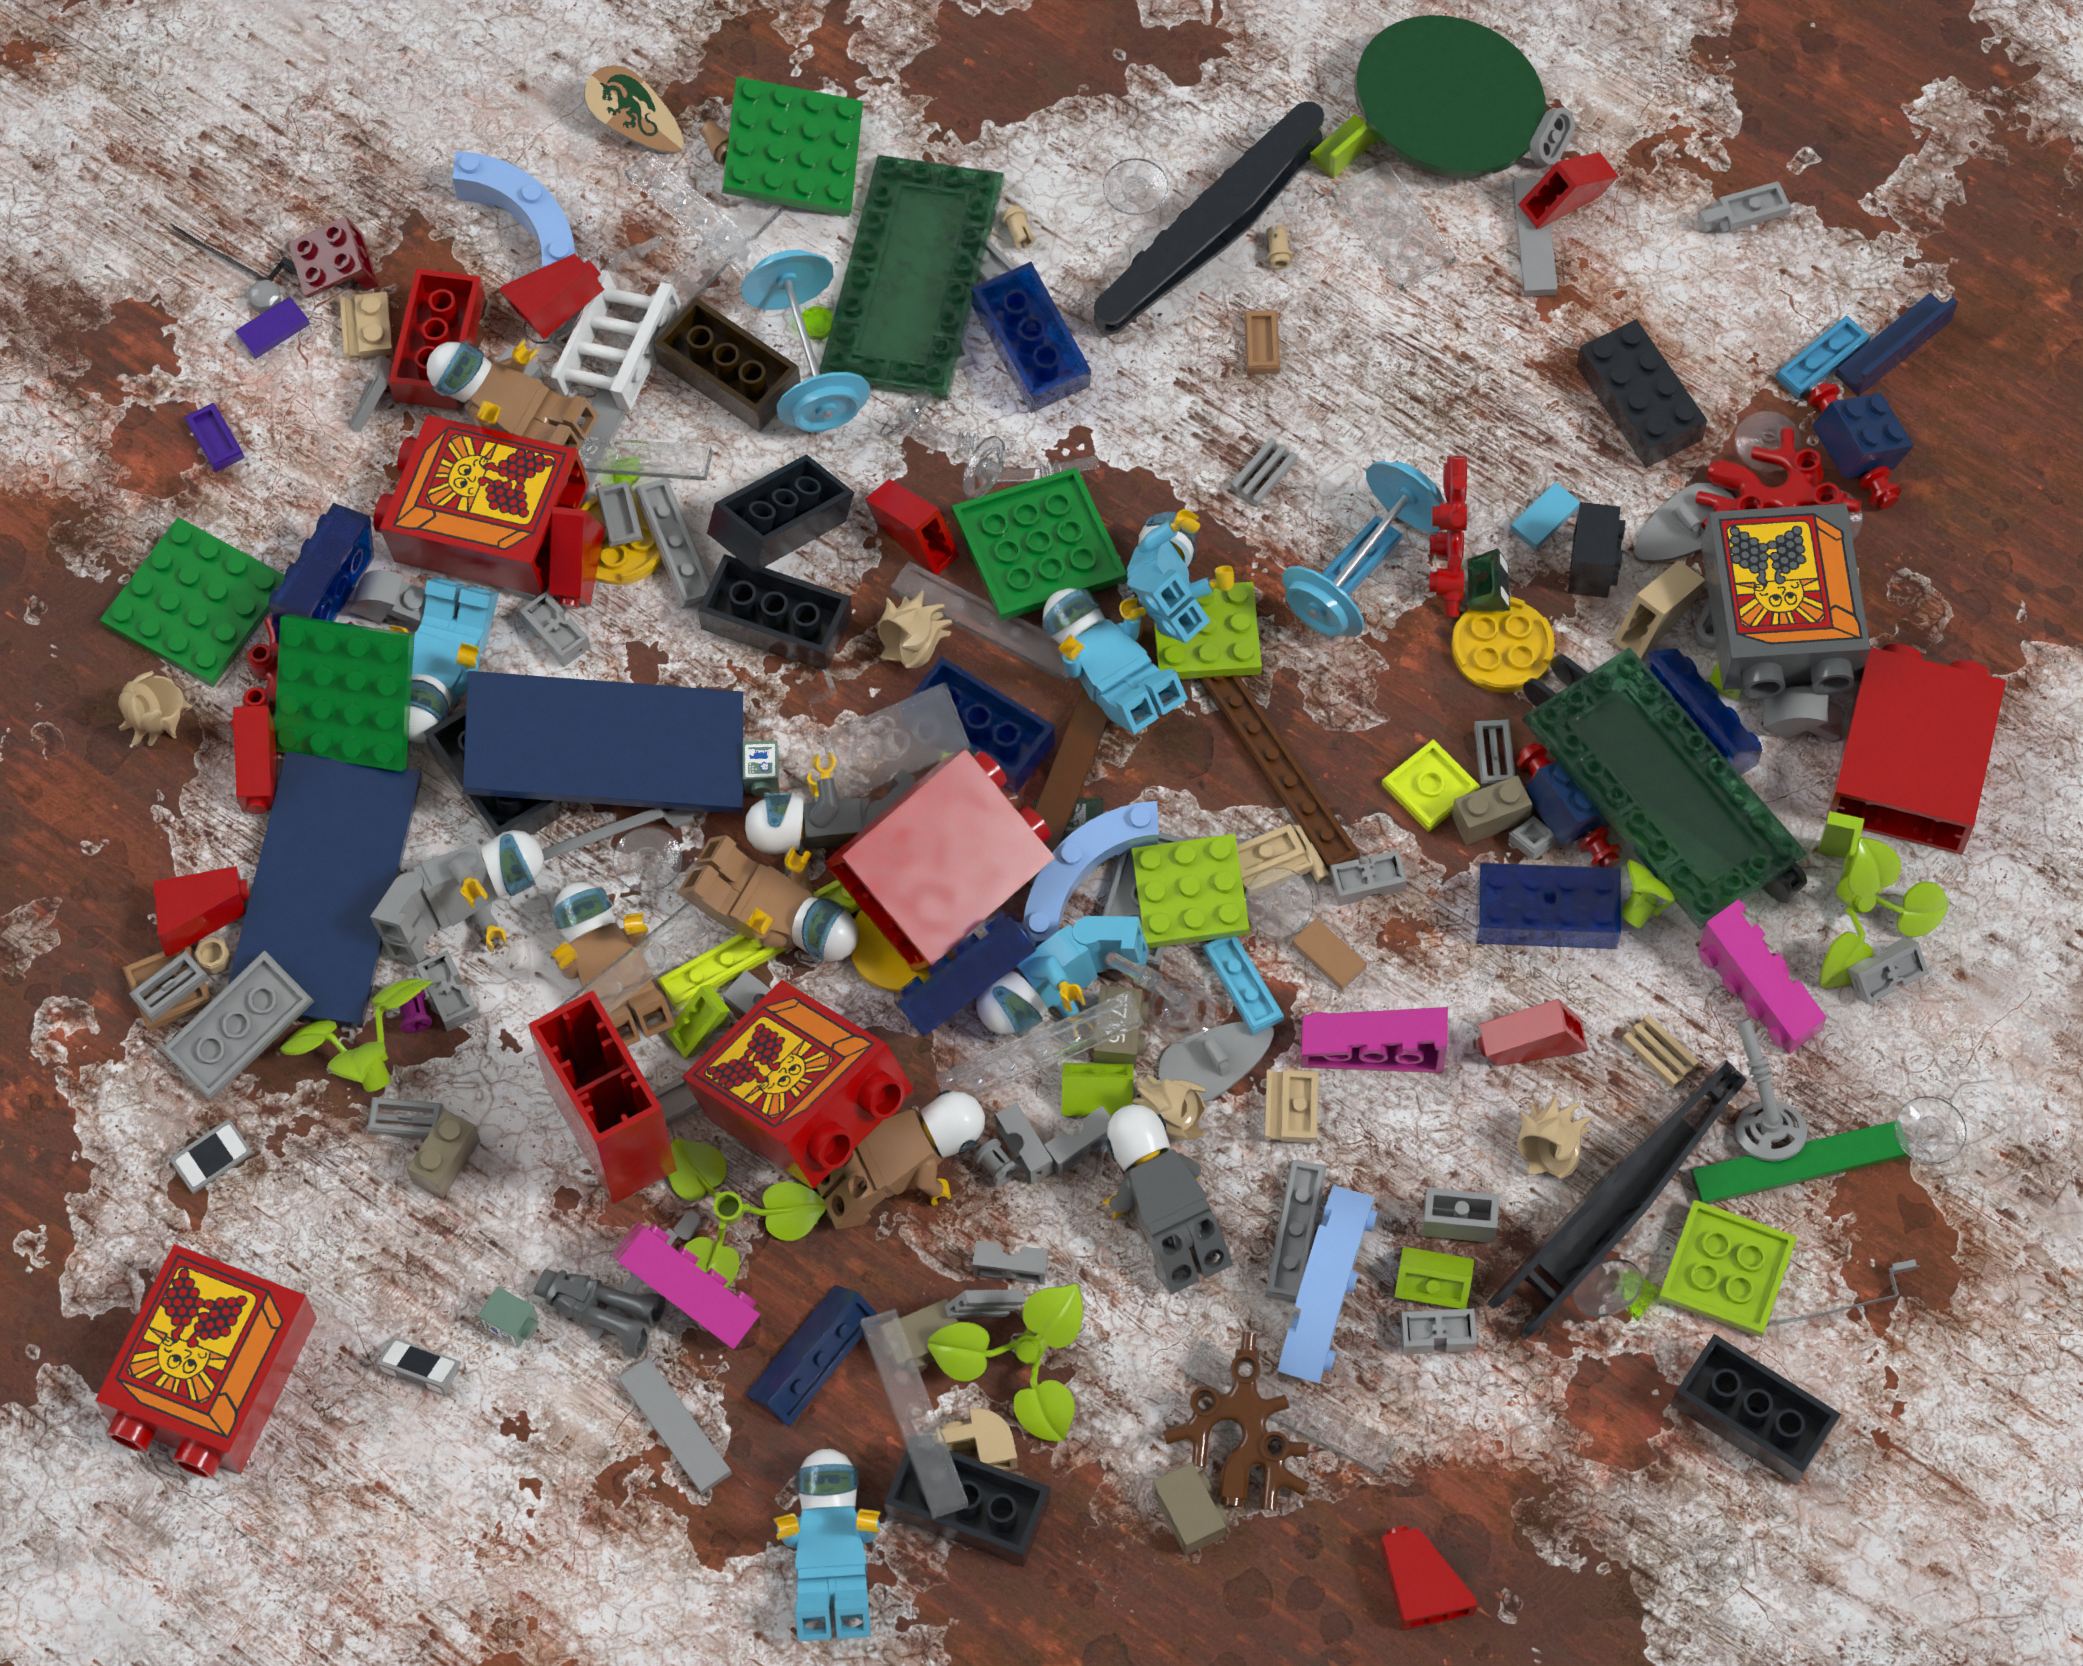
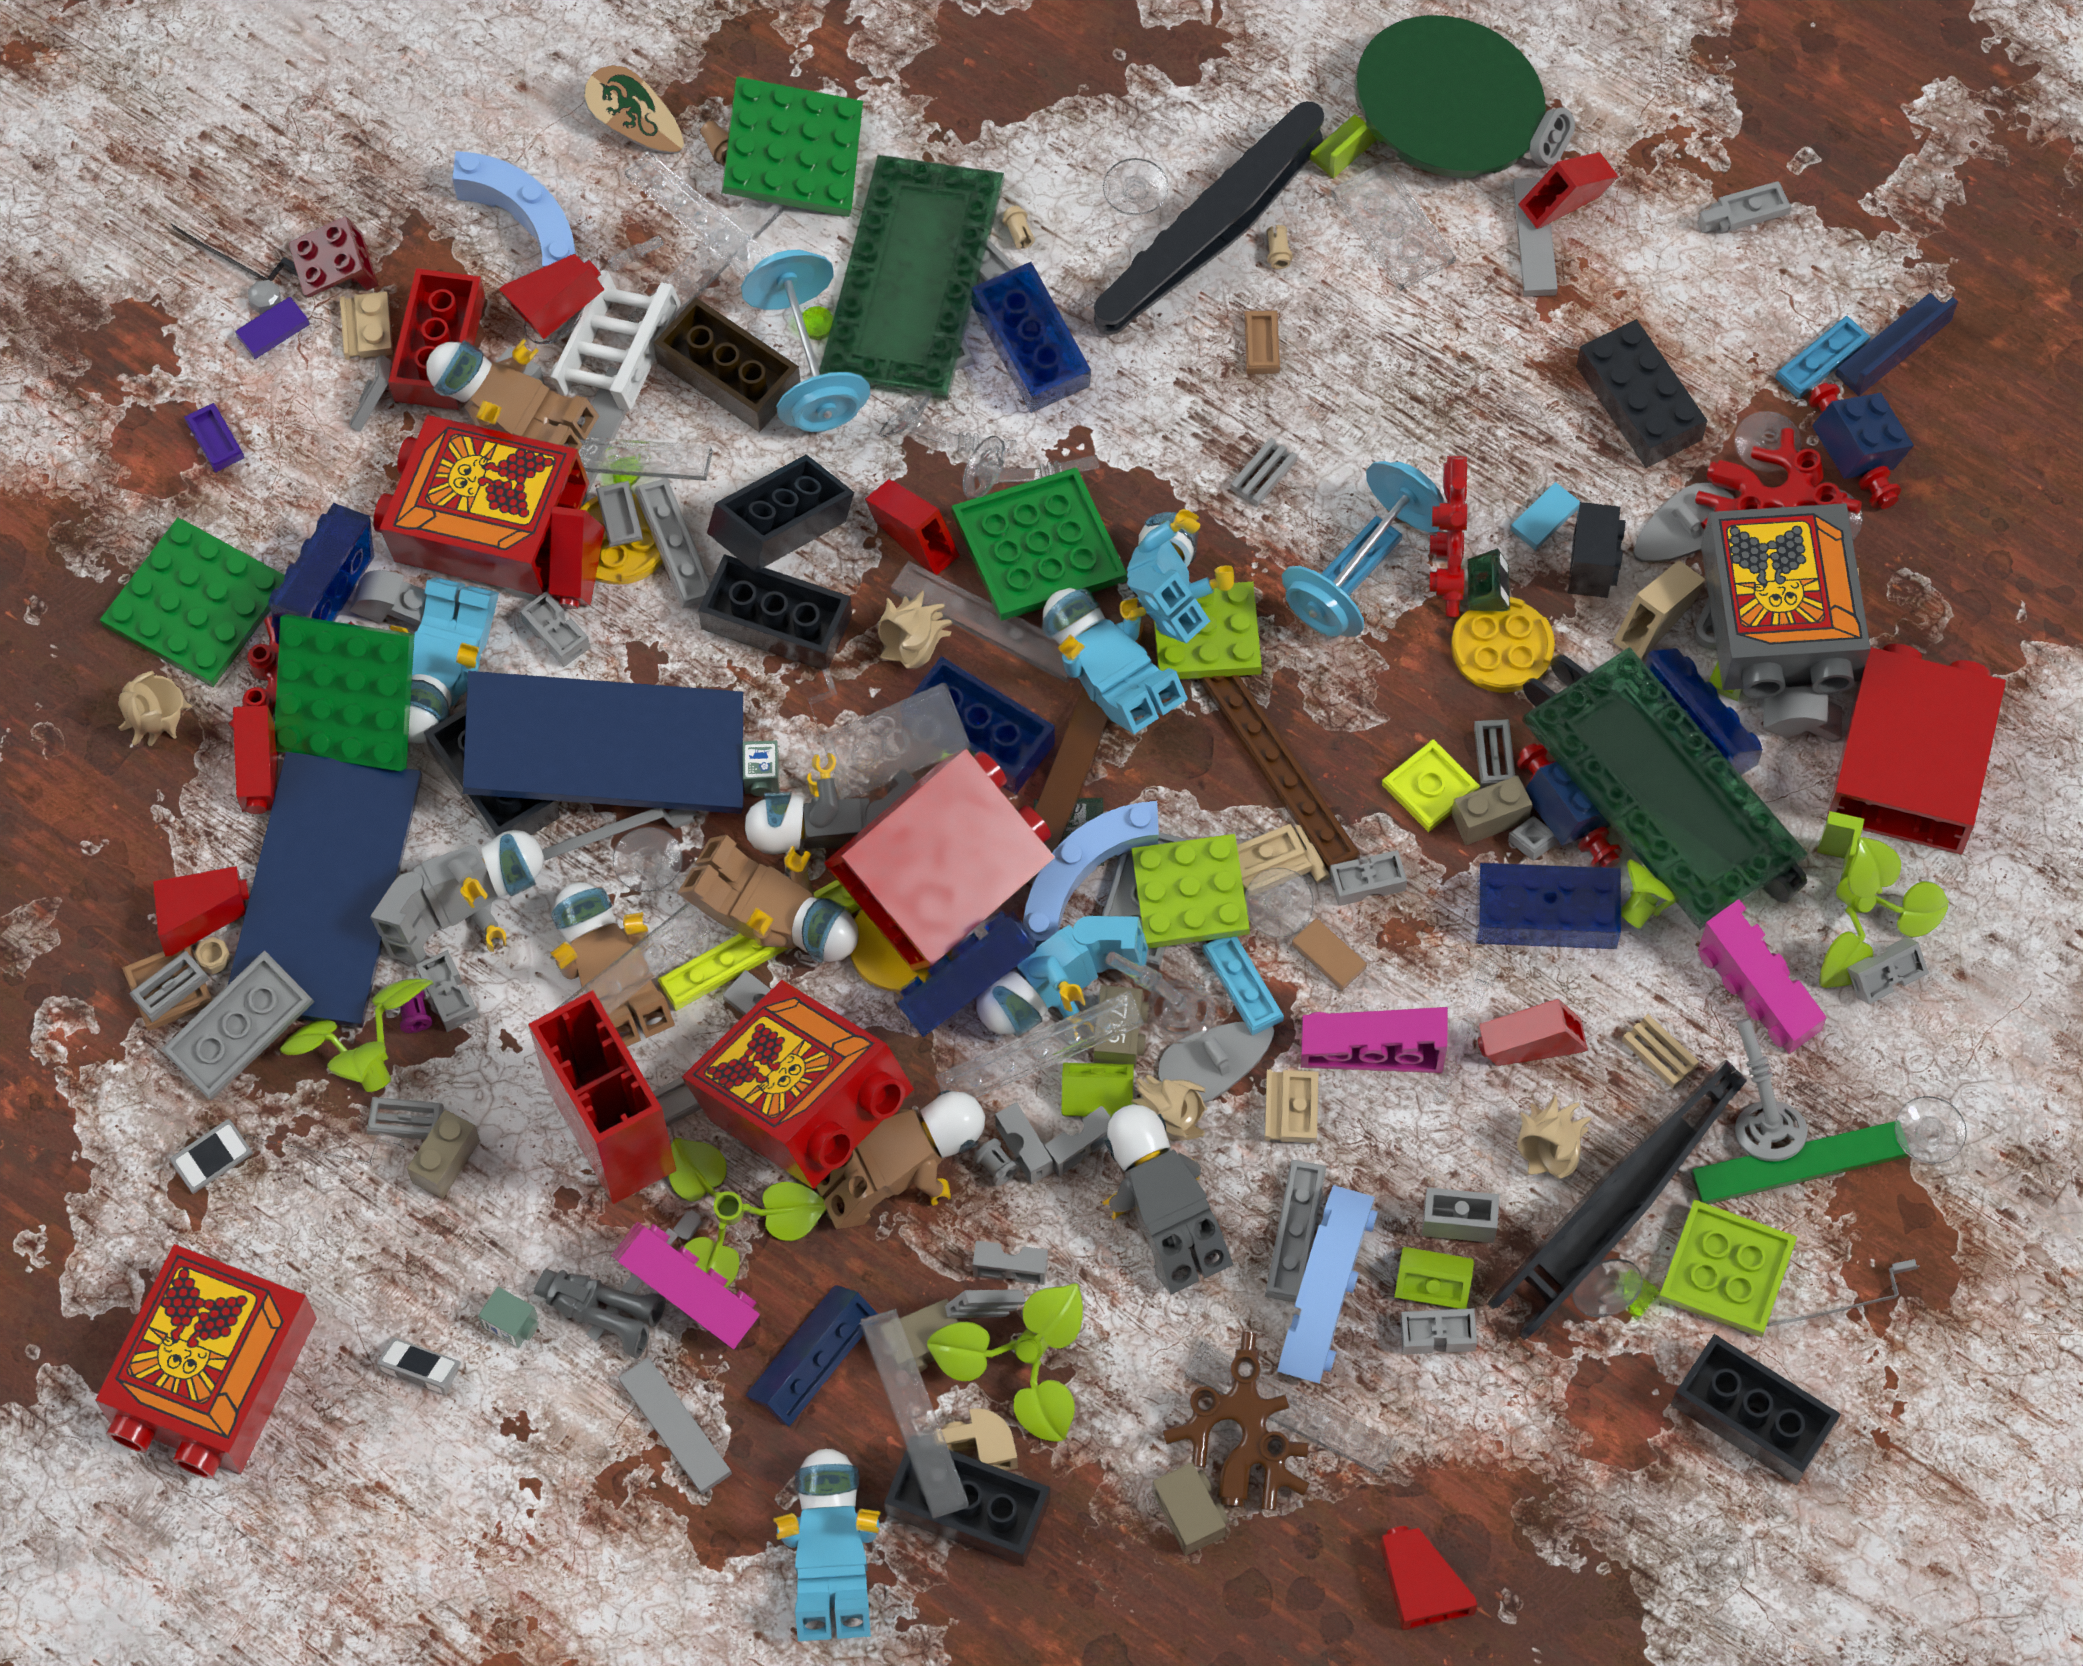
(698, 1021): lime tile -> none

